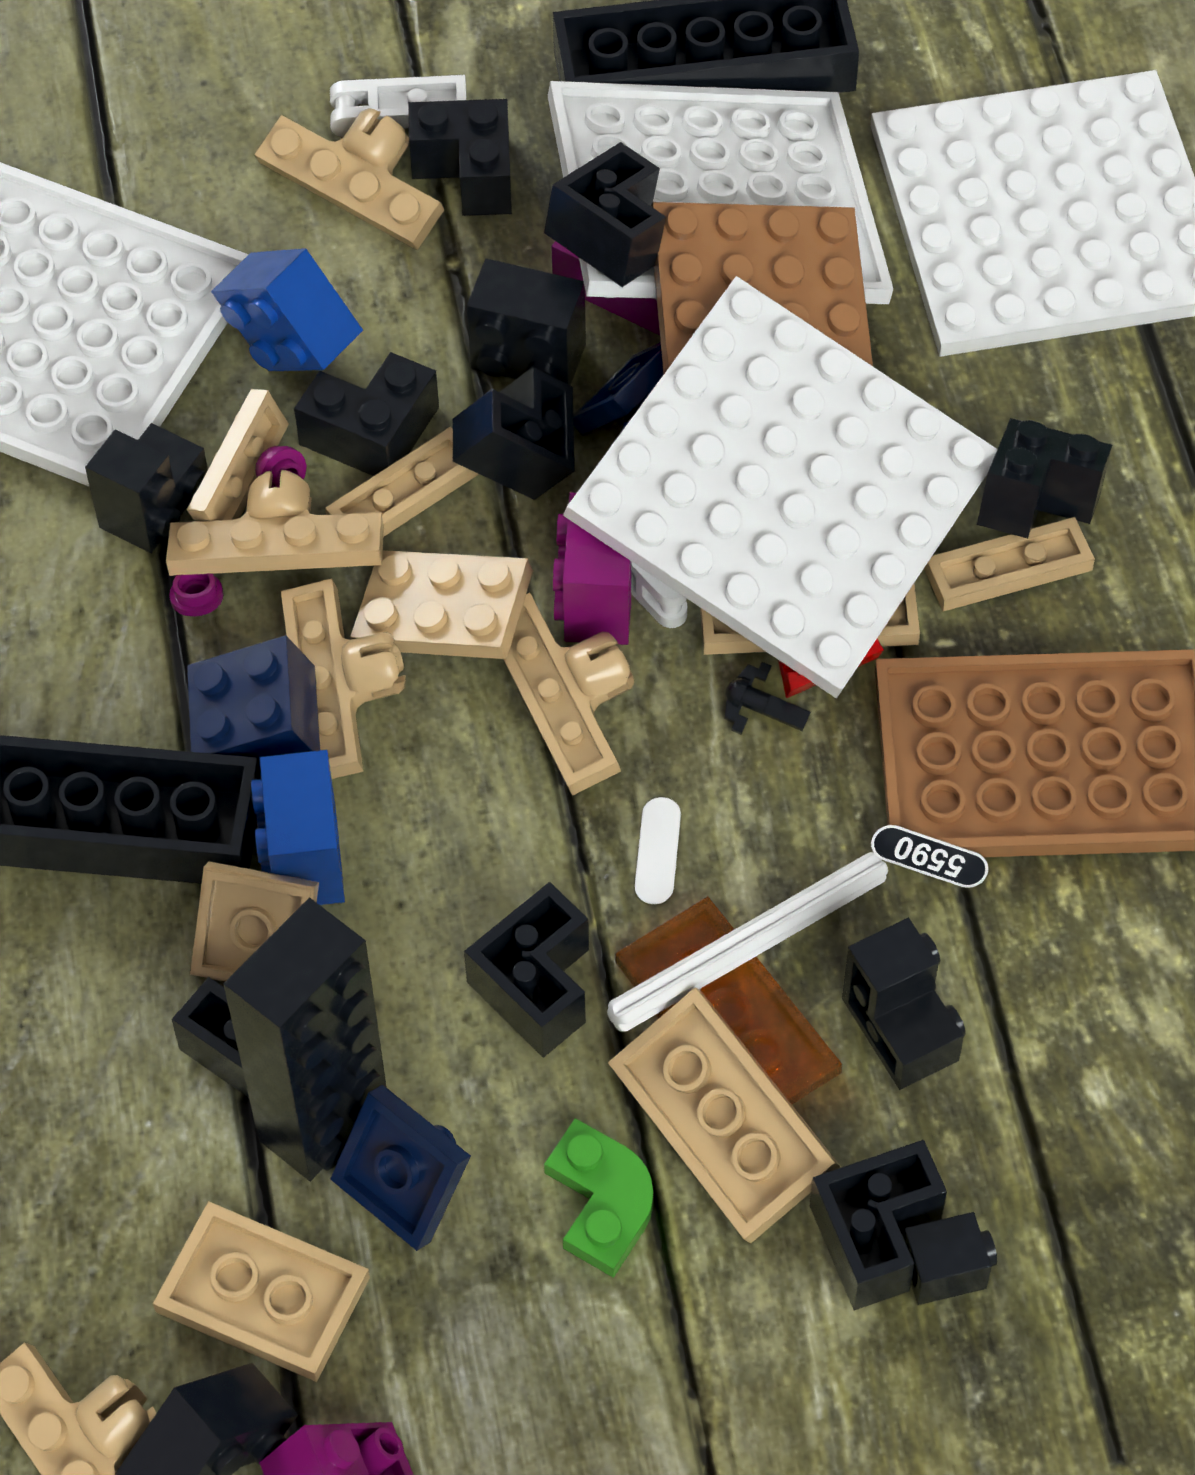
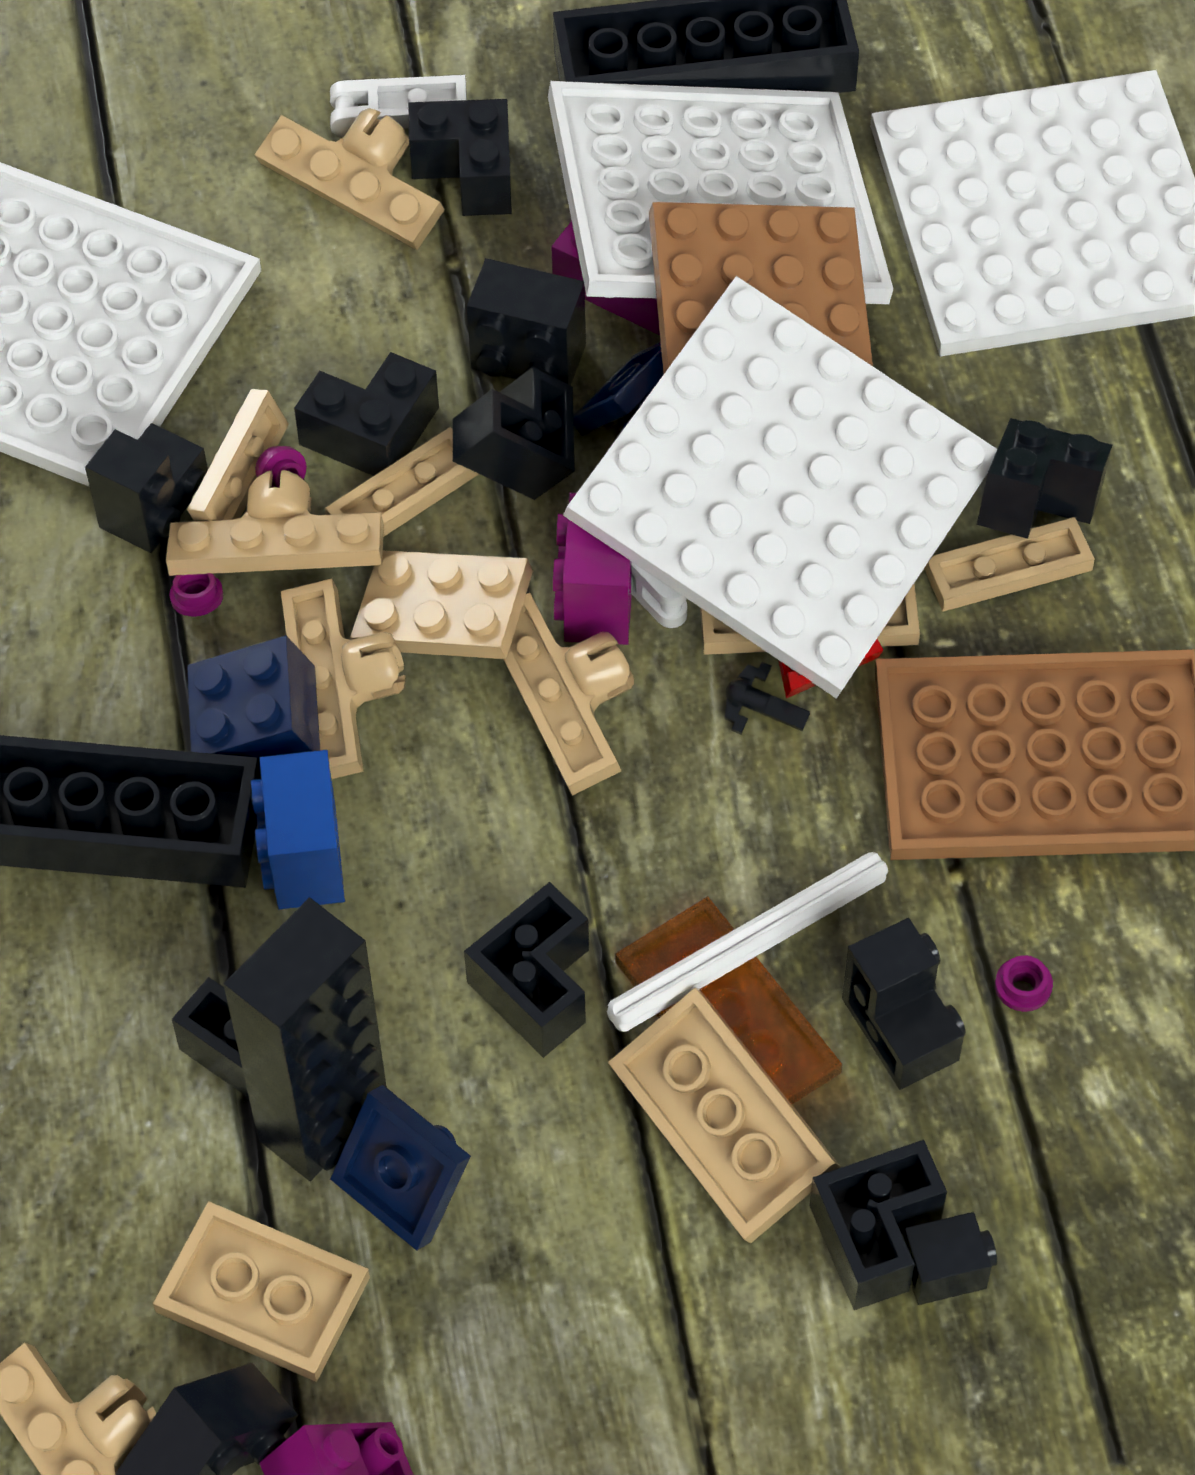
(240, 913): tan plate -> none
(286, 310): blue brick -> none
(608, 215): black brick -> none
(616, 1190): bright green plate -> none
(657, 850): white sticker -> none
(929, 856): black sticker -> none
(1024, 969): none -> magenta plate

